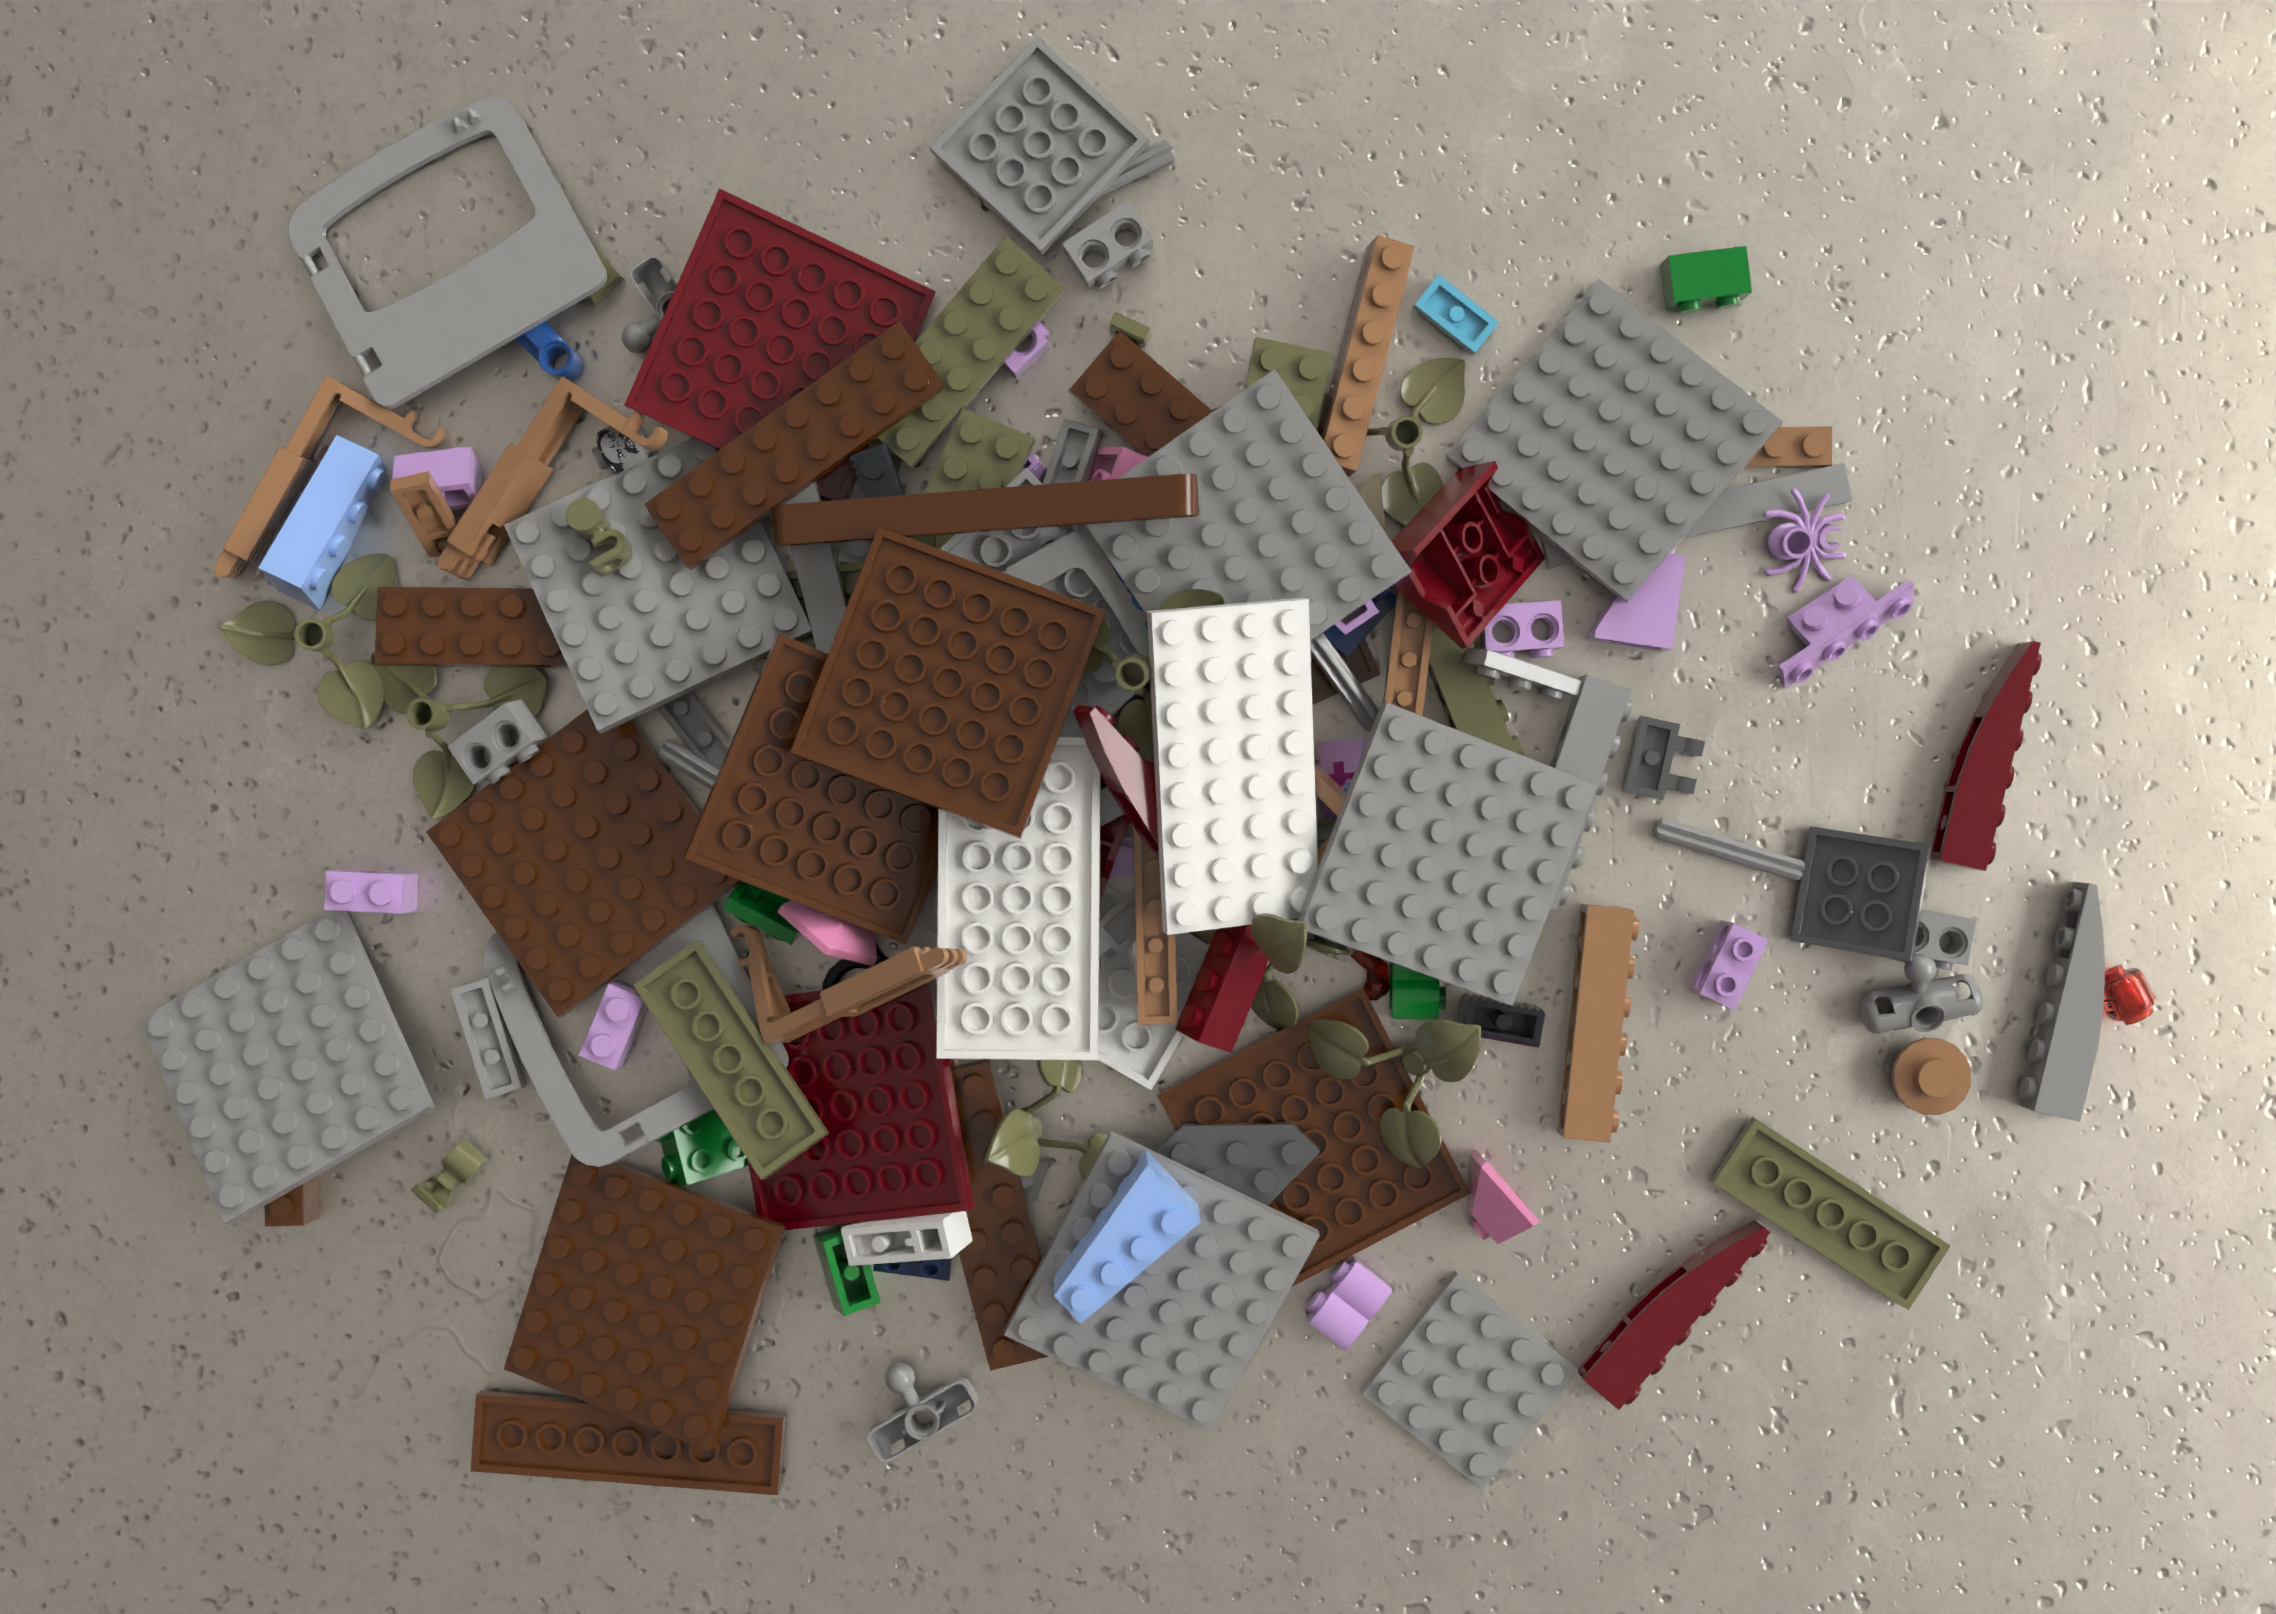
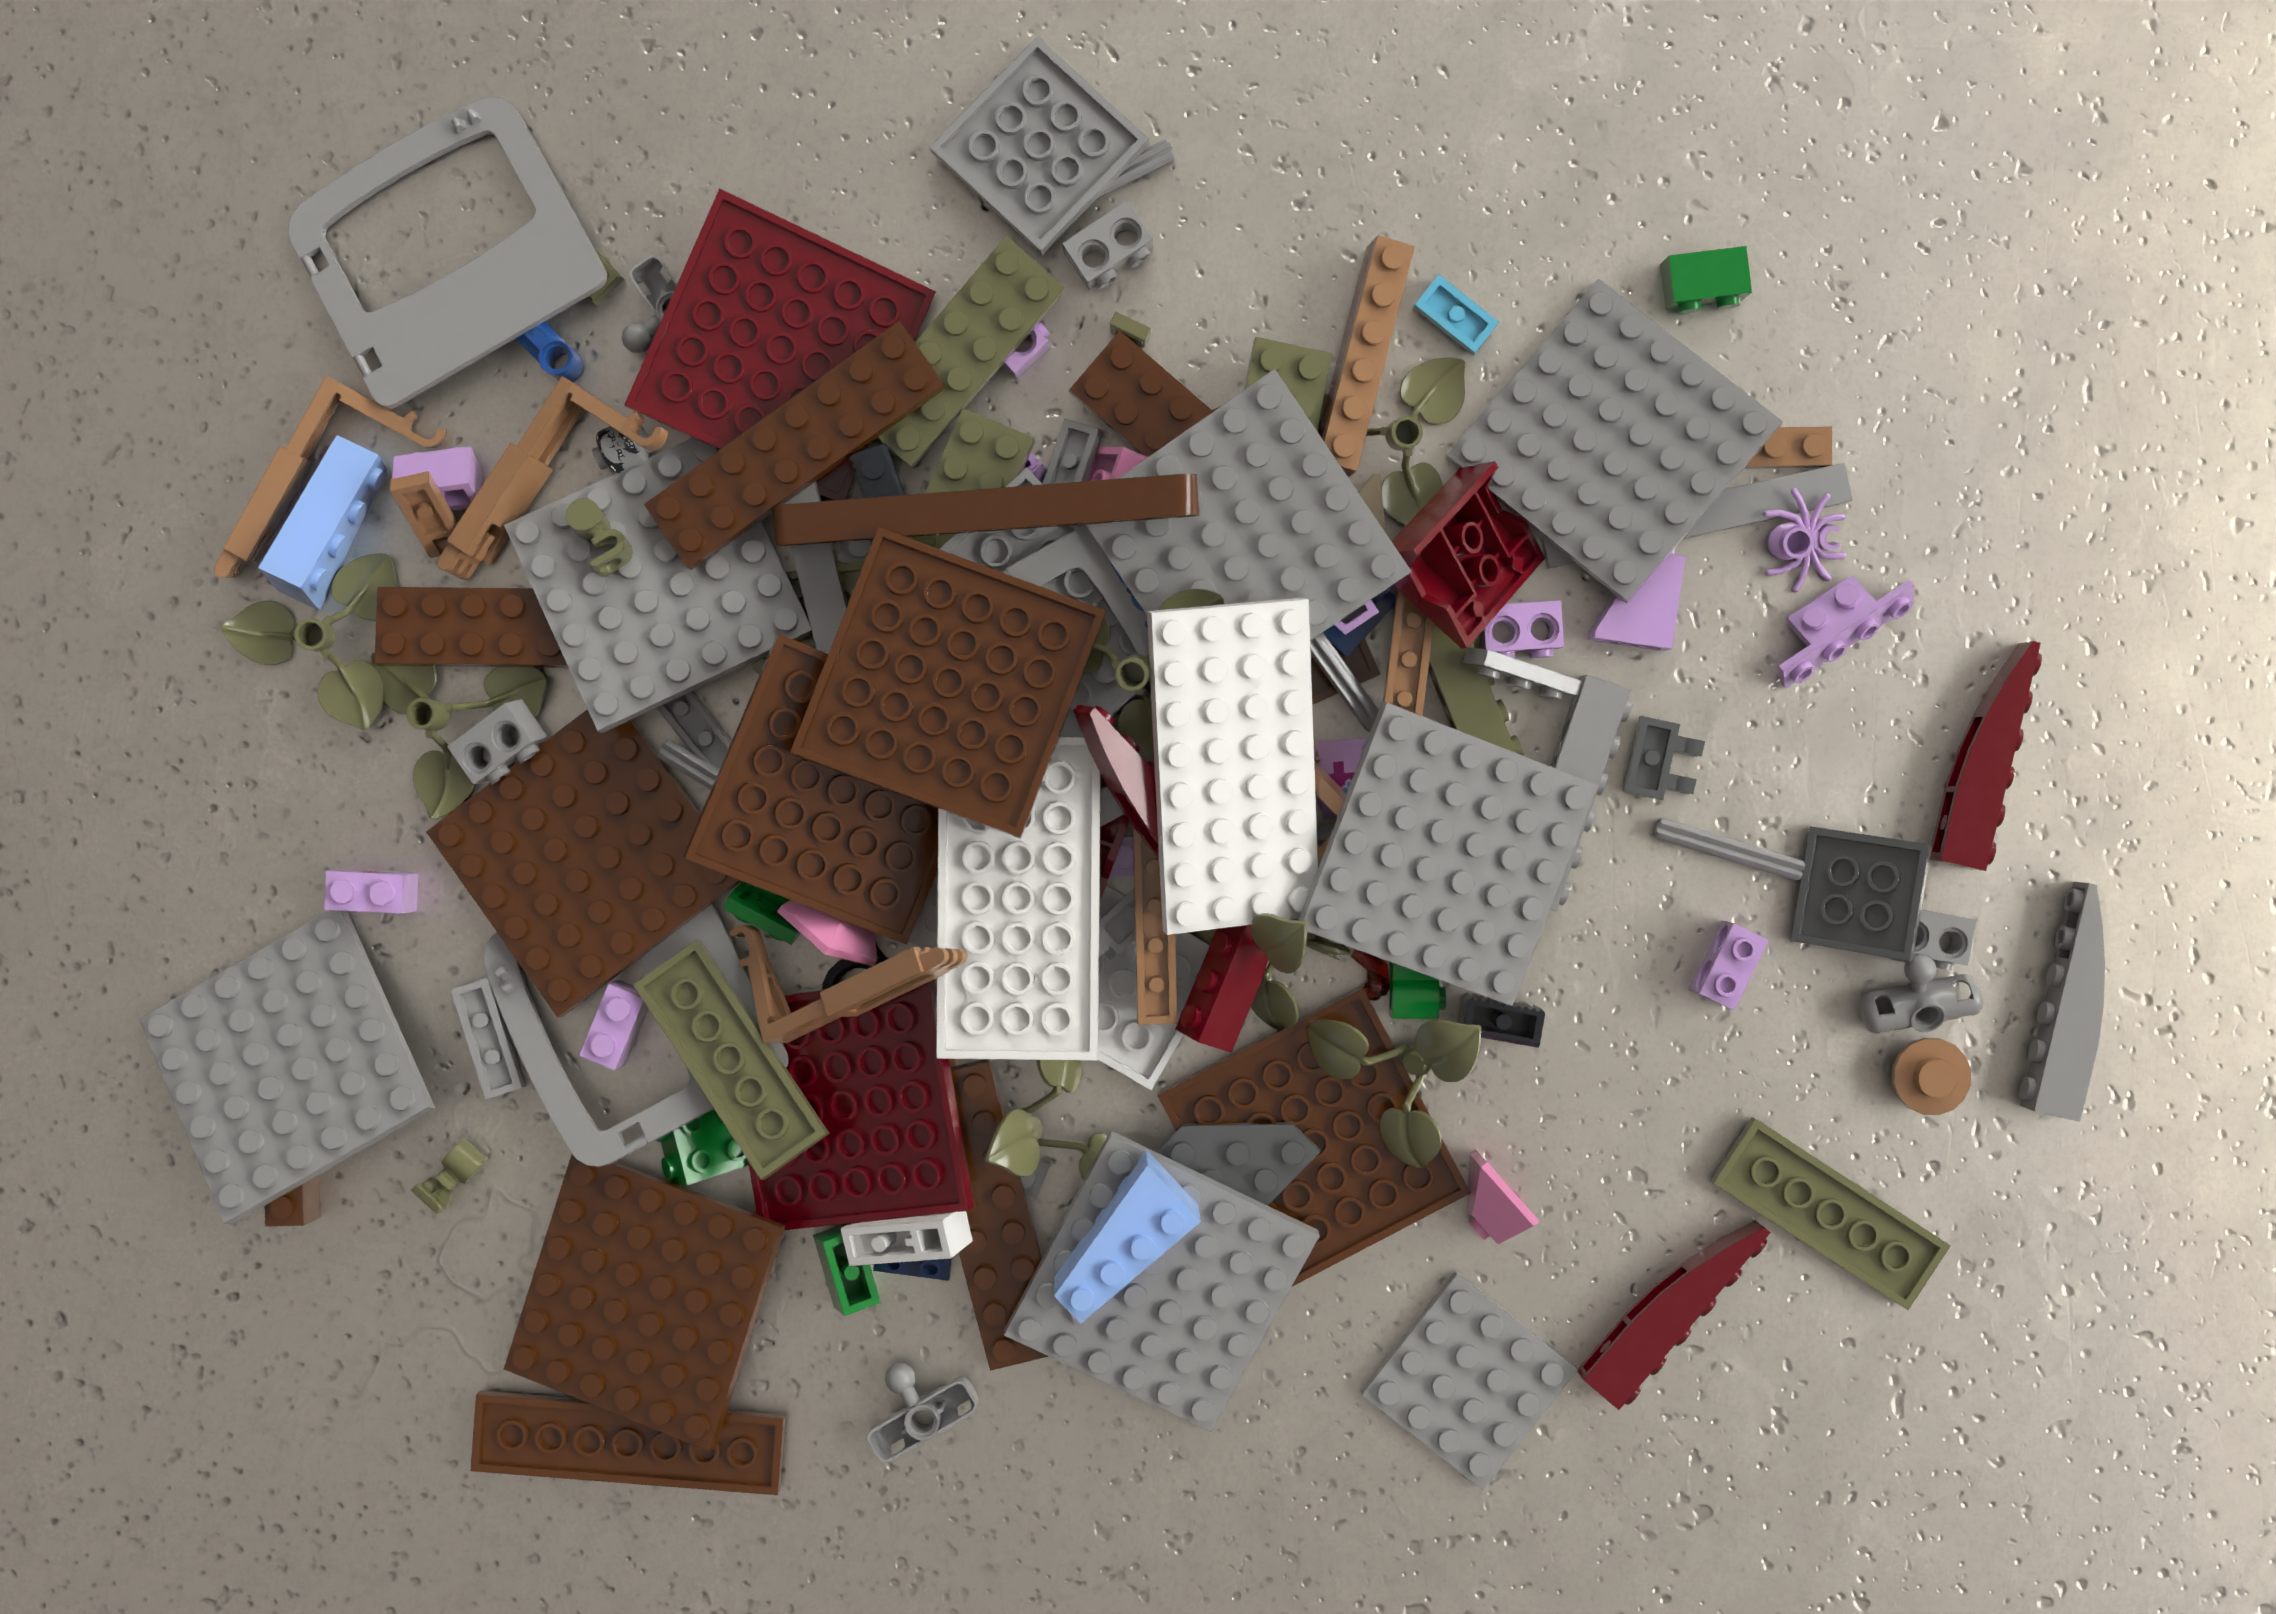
(1347, 1303): lavender brick -> none
(1597, 1022): medium nougat brick -> none
(2128, 995): clear red head -> none

